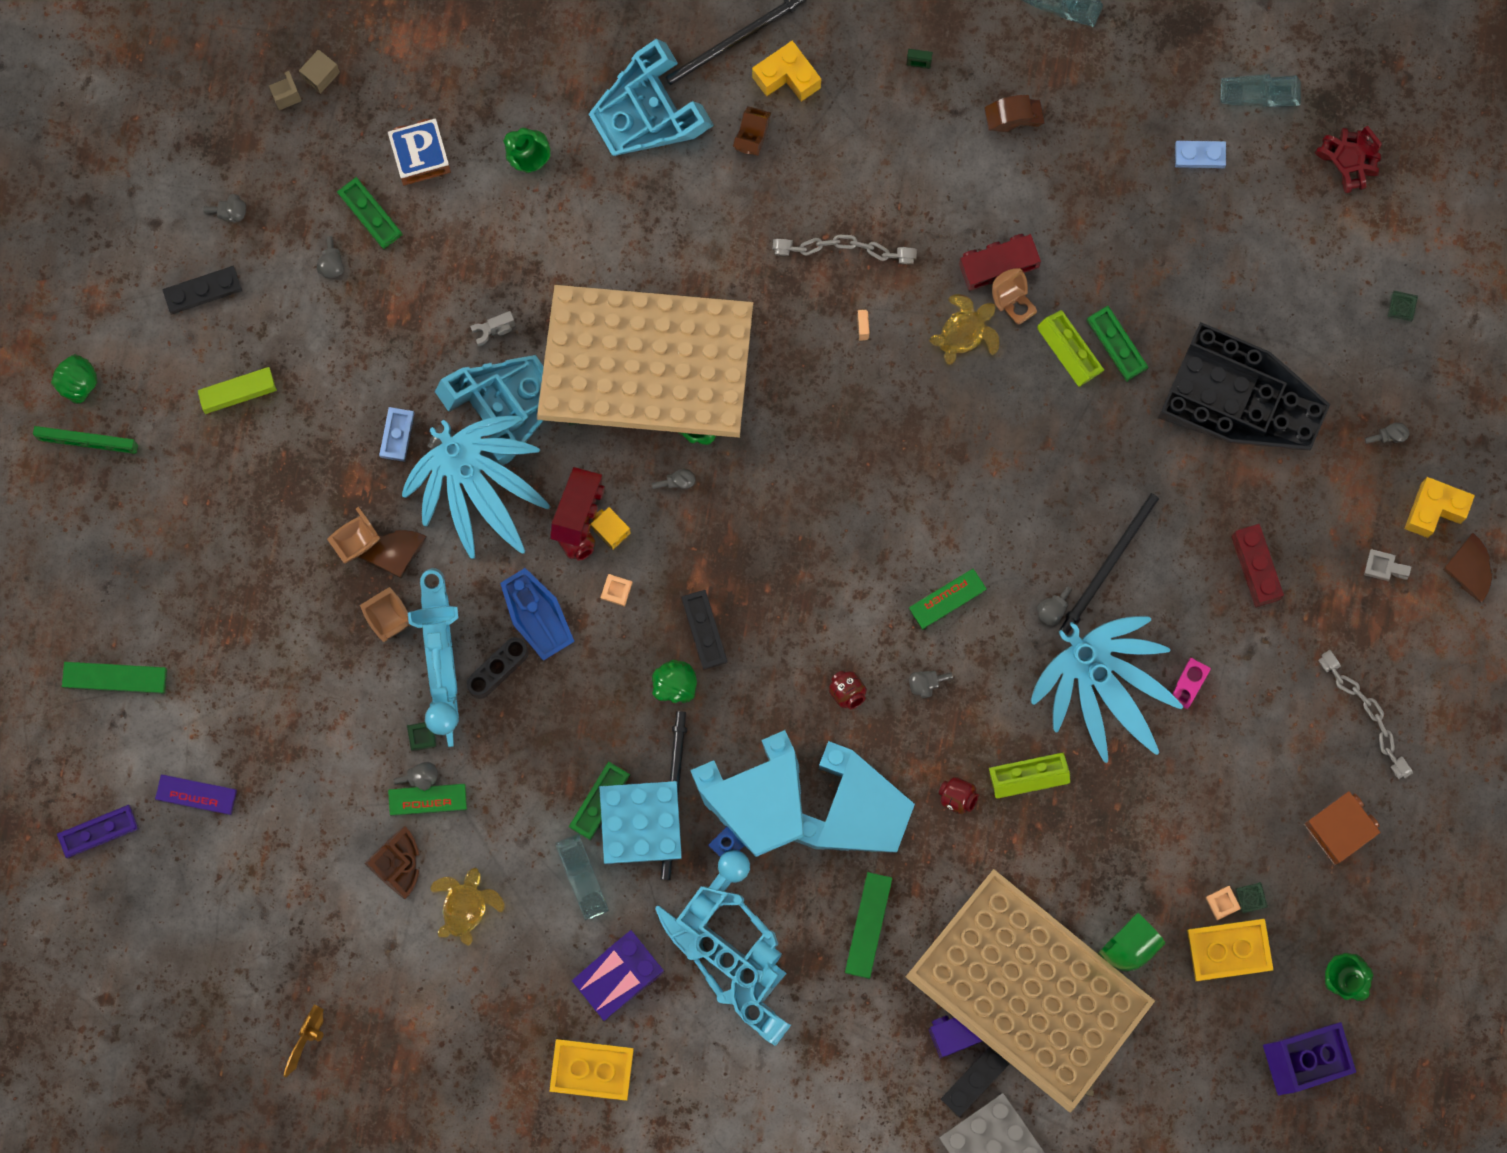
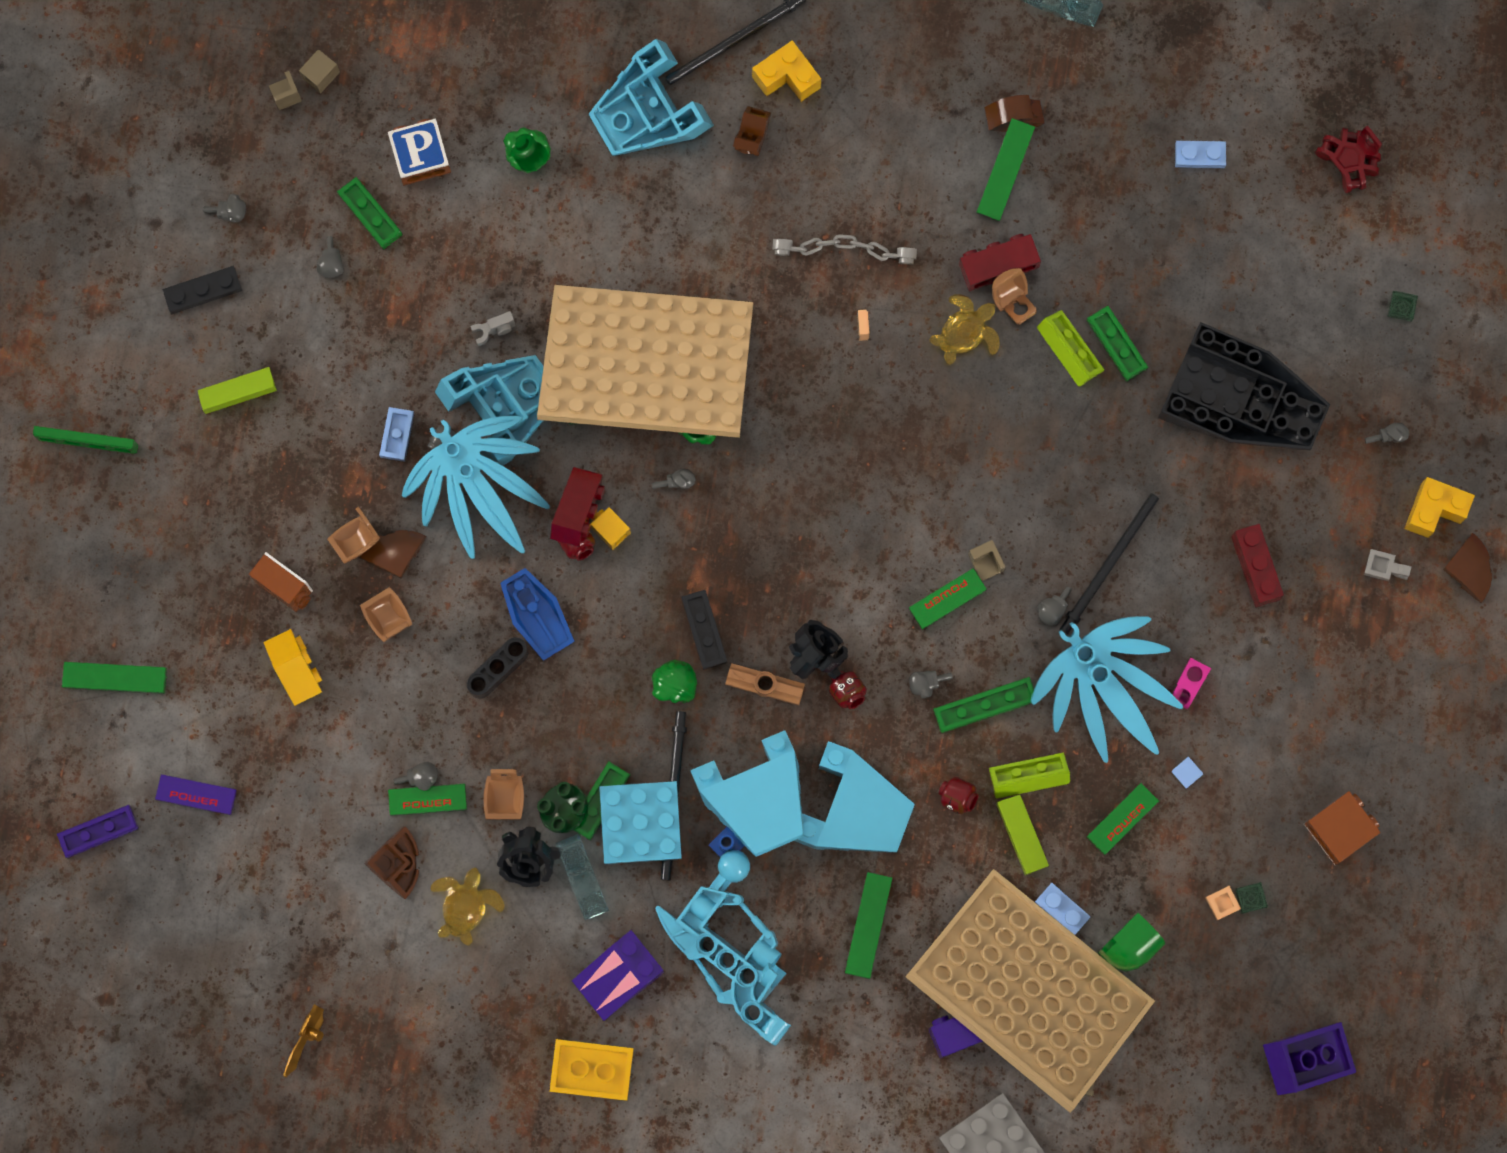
(74, 378): green hair -> none
(281, 582): none -> dark orange piece
(292, 666): none -> yellow brick
(420, 737): dark green tile -> none
(436, 620): medium azure piece -> none
(503, 795): none -> medium nougat piece
(526, 854): none -> black piece
(563, 808): none -> dark green dish
(616, 590): light nougat tile -> none
(748, 680): none -> medium nougat piece
(814, 650): none -> black piece
(919, 58): dark green tile -> none
(974, 1081): black plate -> none
(984, 705): none -> green tile
(986, 560): none -> dark tan panel
(1006, 169): none -> green tile
(1022, 834): none -> lime slope
(1062, 908): none -> light blue plate
(1122, 819): none -> green tile
(1187, 772): none -> light blue piece
(1230, 950): yellow plate -> none
(1261, 90): clear light blue slope -> none
(1349, 977): green hair -> none
(1400, 766): light grey piece -> none

